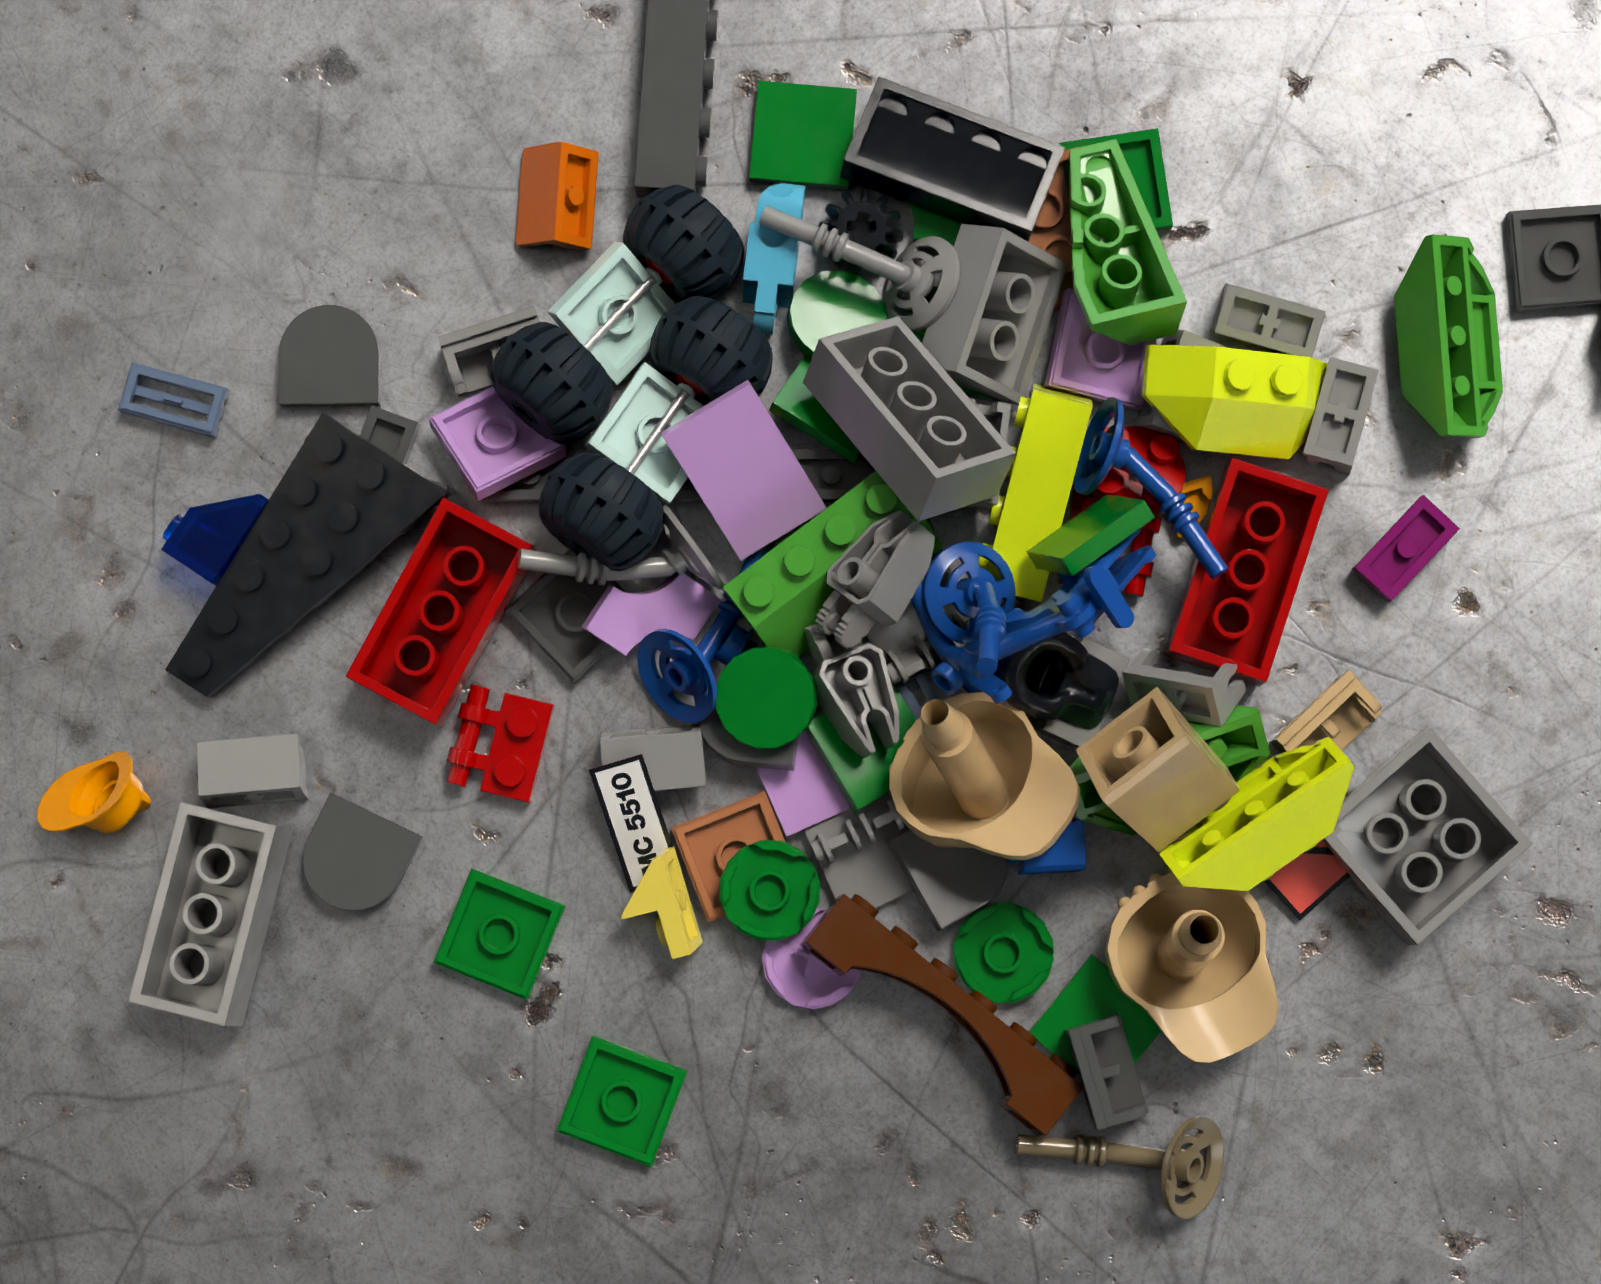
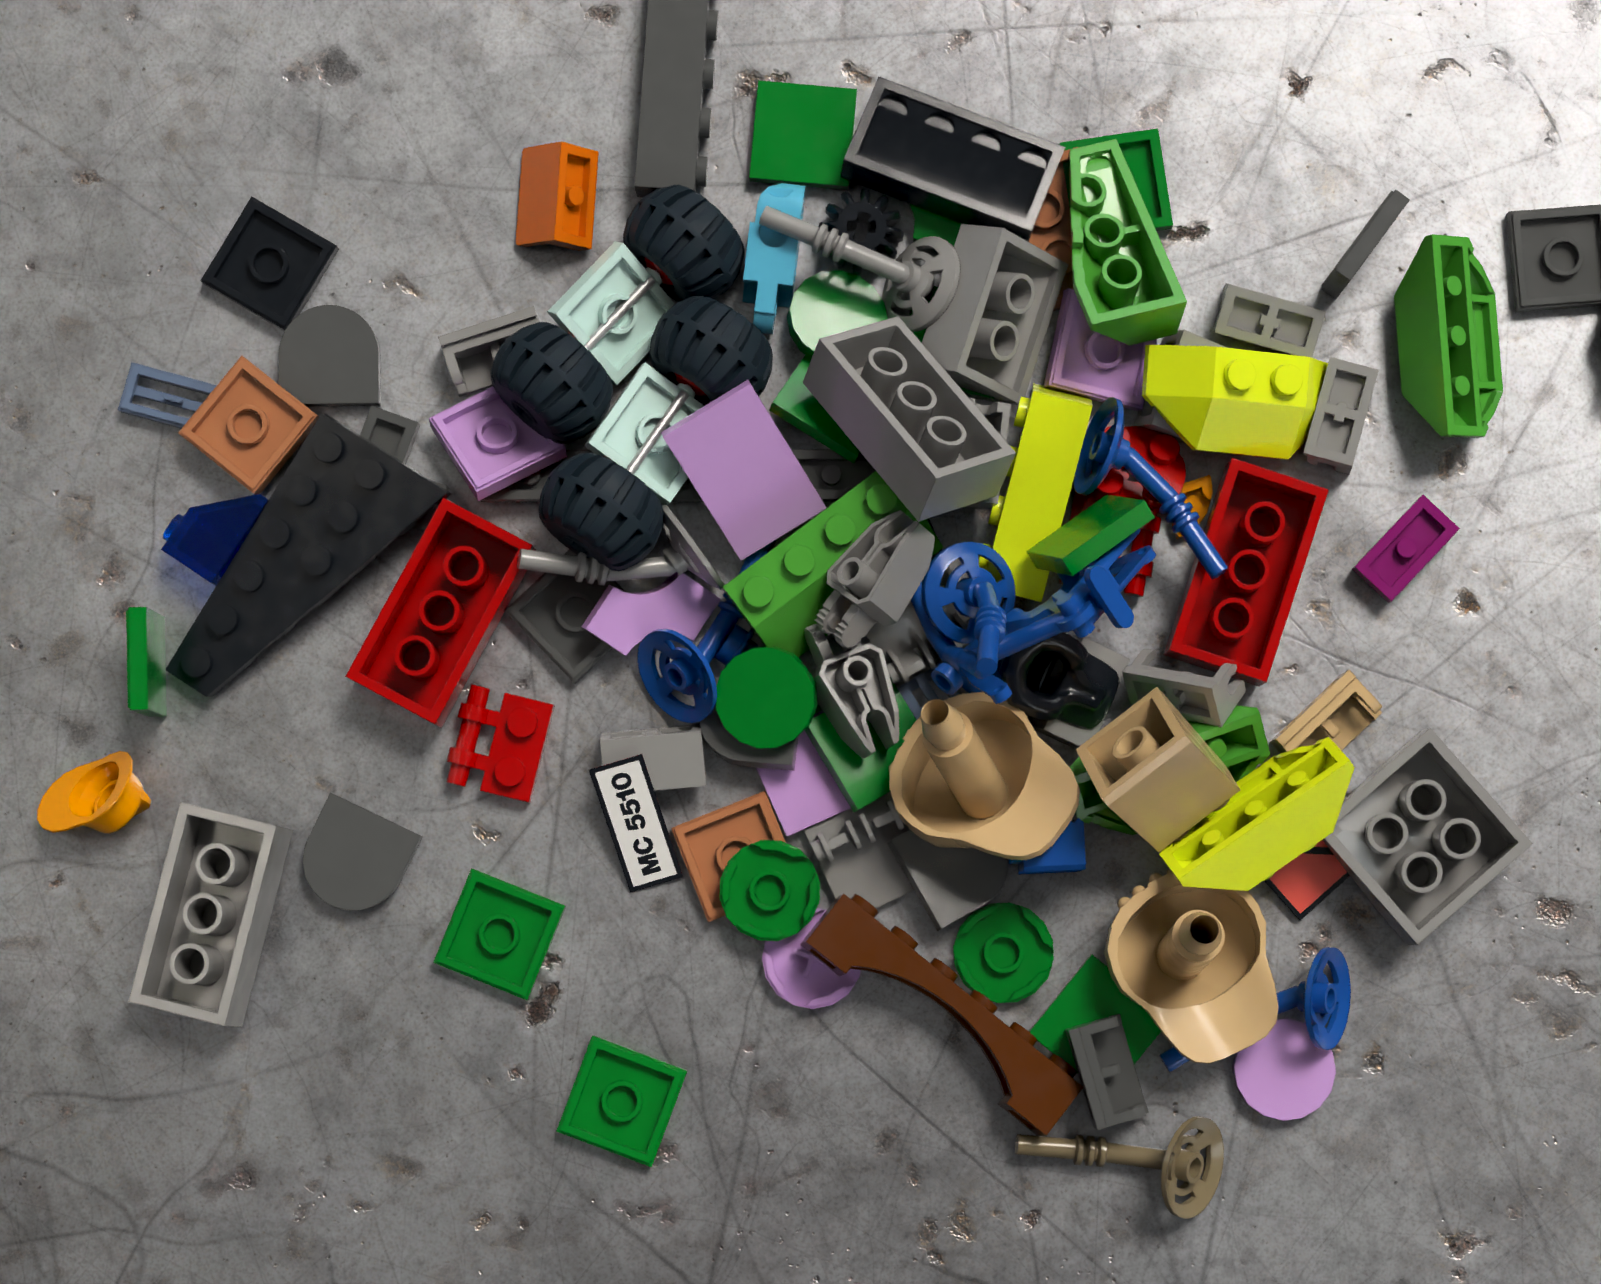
(146, 662): none -> green tile
(249, 426): none -> nougat tile
(251, 771): light grey hinge -> none
(269, 264): none -> black tile
(666, 892): light yellow slope -> none
(1284, 1072): none -> lavender tile
(1313, 997): none -> blue dish
(1364, 243): none -> dark grey tile

